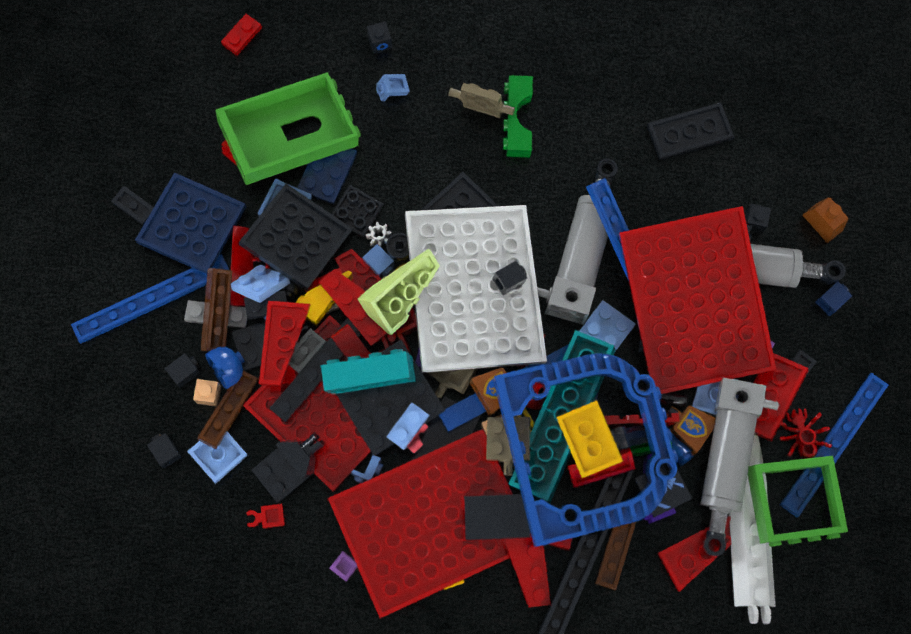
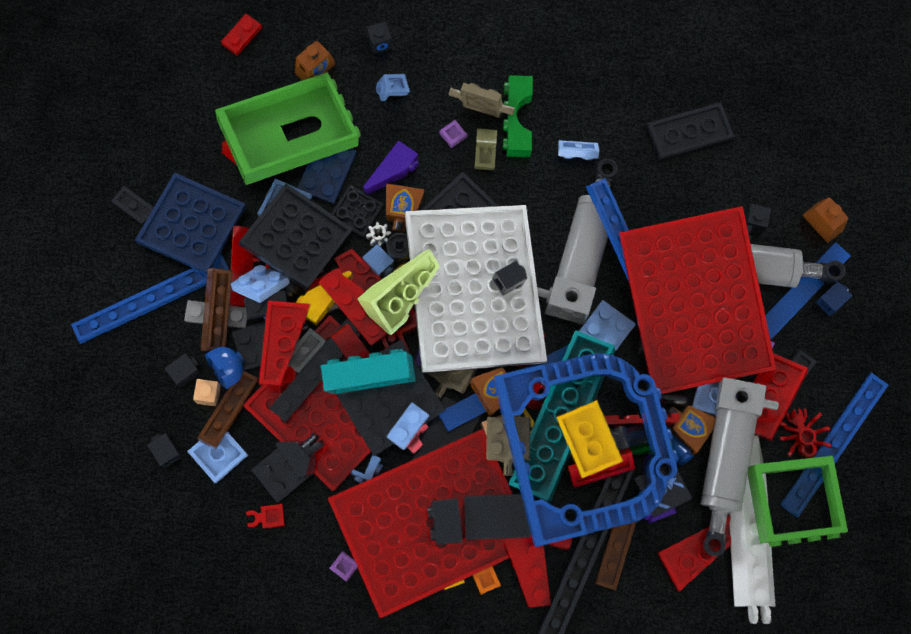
(313, 61): none -> dark orange torso
(393, 168): none -> dark purple slope
(398, 201): none -> torso
(445, 521): none -> black brick
(453, 133): none -> medium lavender tile
(485, 149): none -> olive plate
(486, 580): none -> orange plate
(572, 149): none -> light blue plate
(798, 296): none -> blue tile

